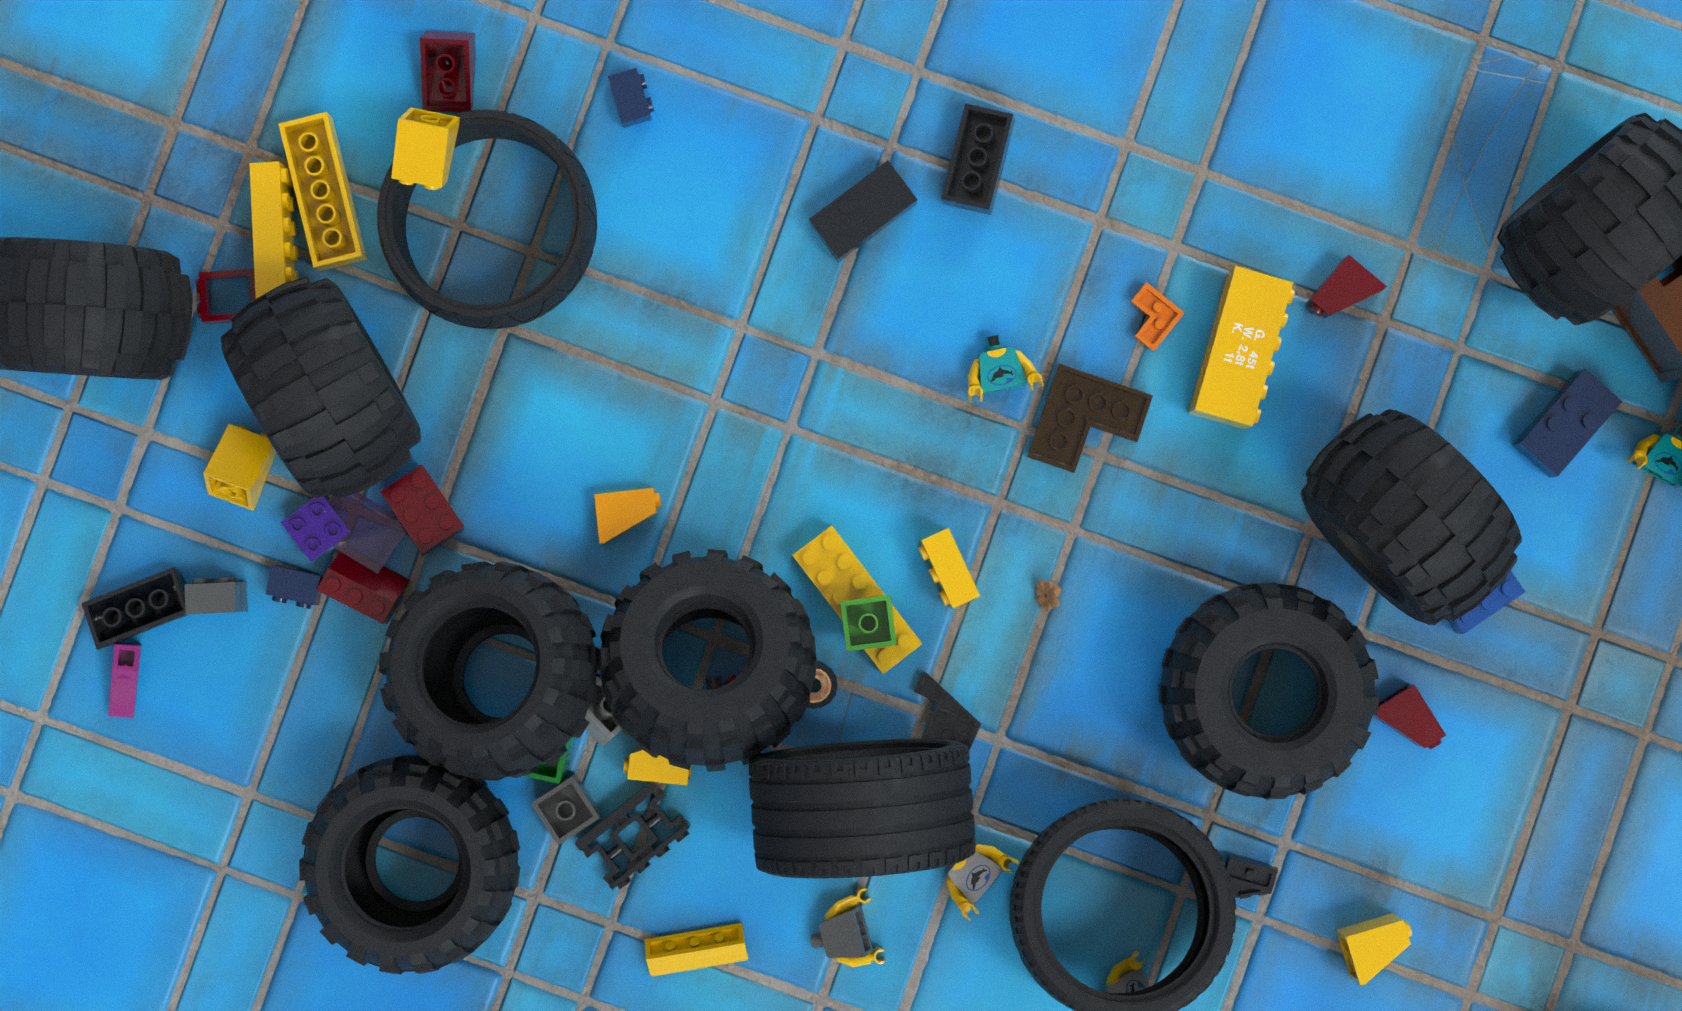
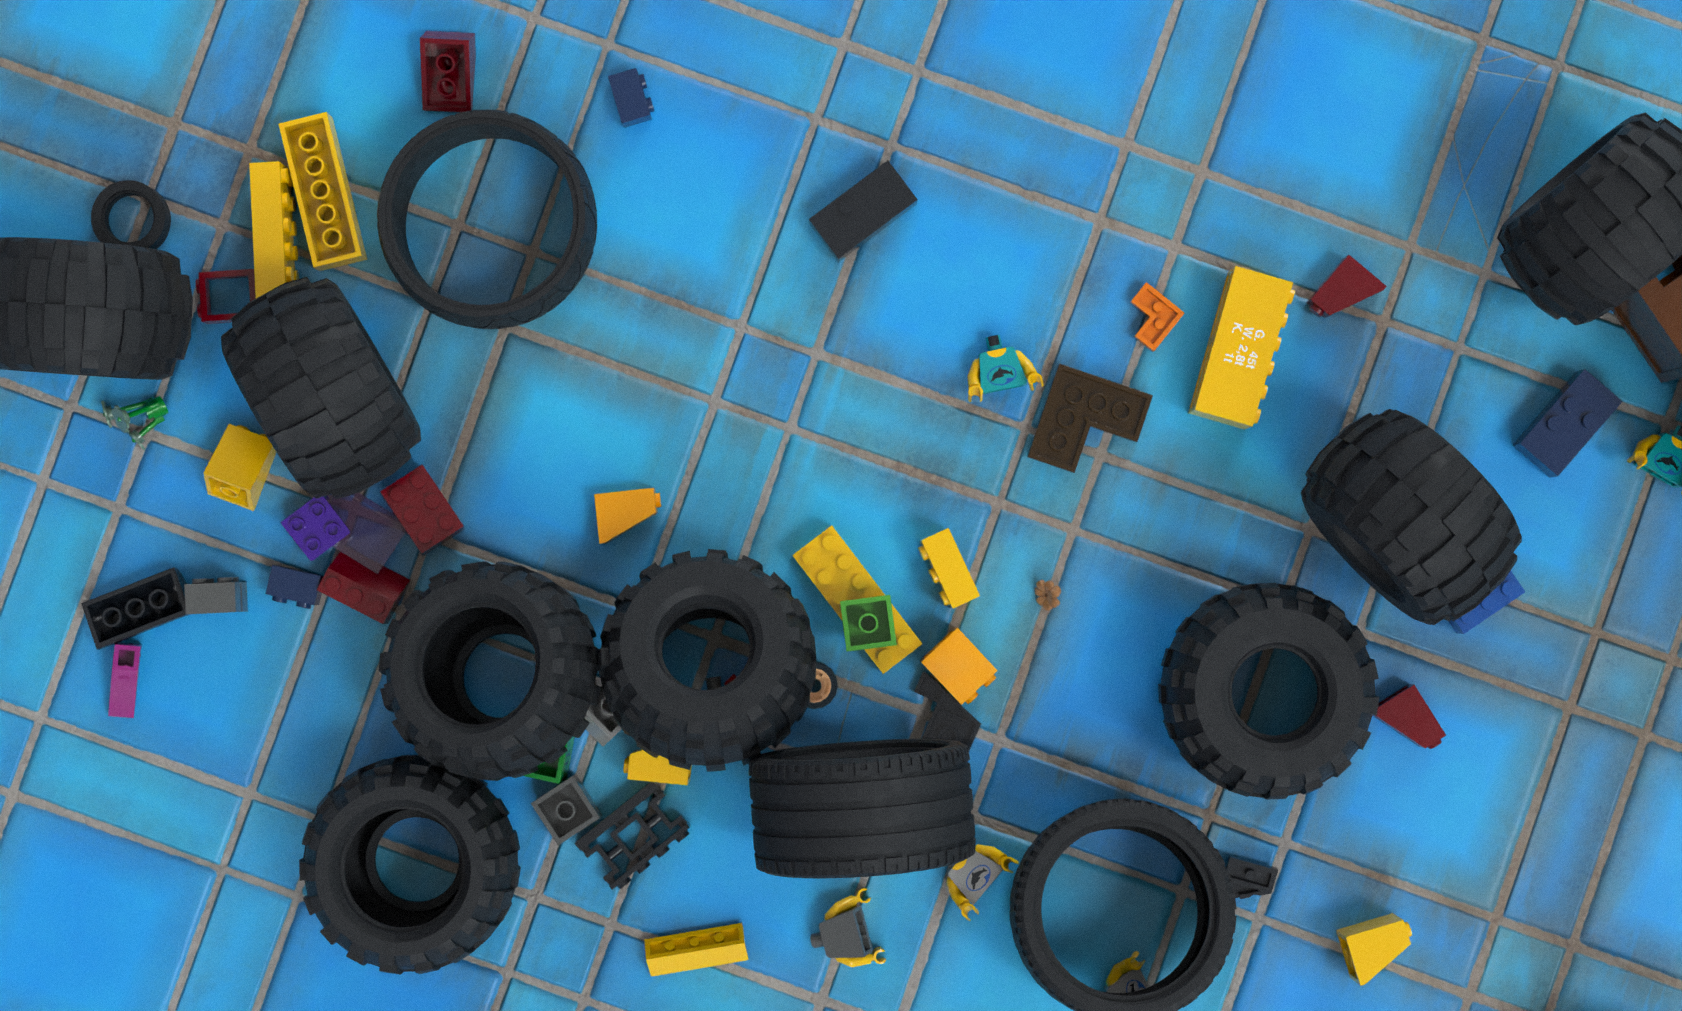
(119, 190): none -> black tyre
(152, 408): none -> plant
(424, 148): yellow slope -> none
(959, 666): none -> light orange slope
(978, 159): black brick -> none

